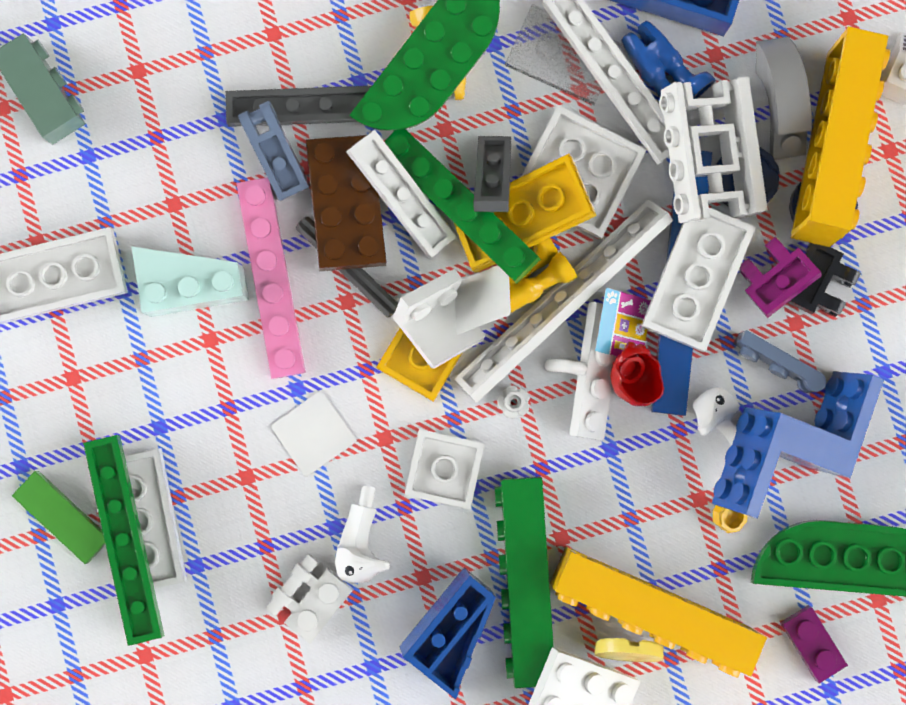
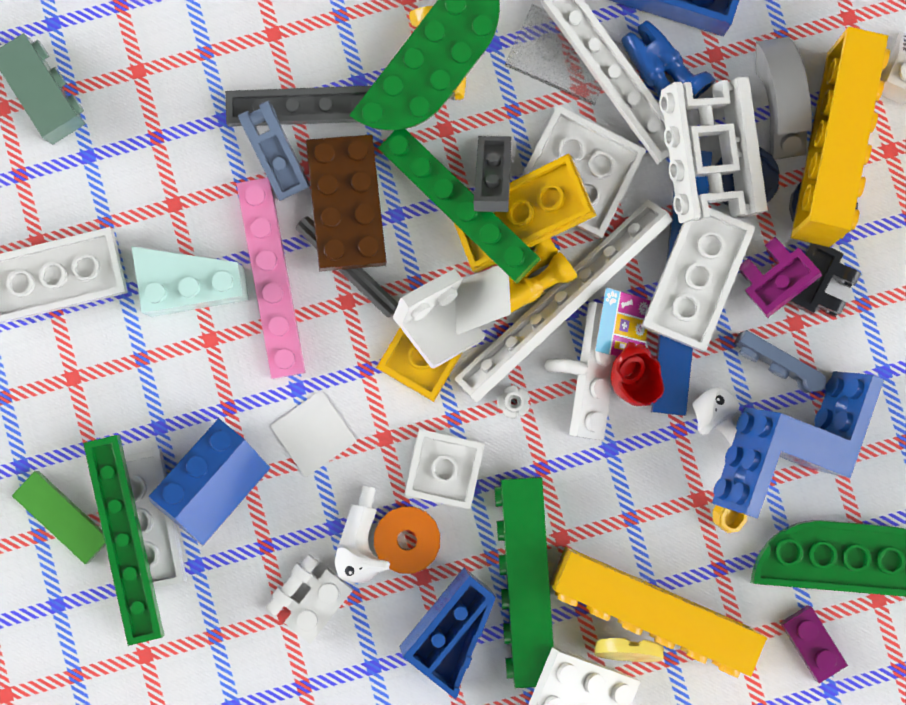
(209, 482): none -> slope
(401, 194): white plate -> none
(407, 560): none -> orange tile

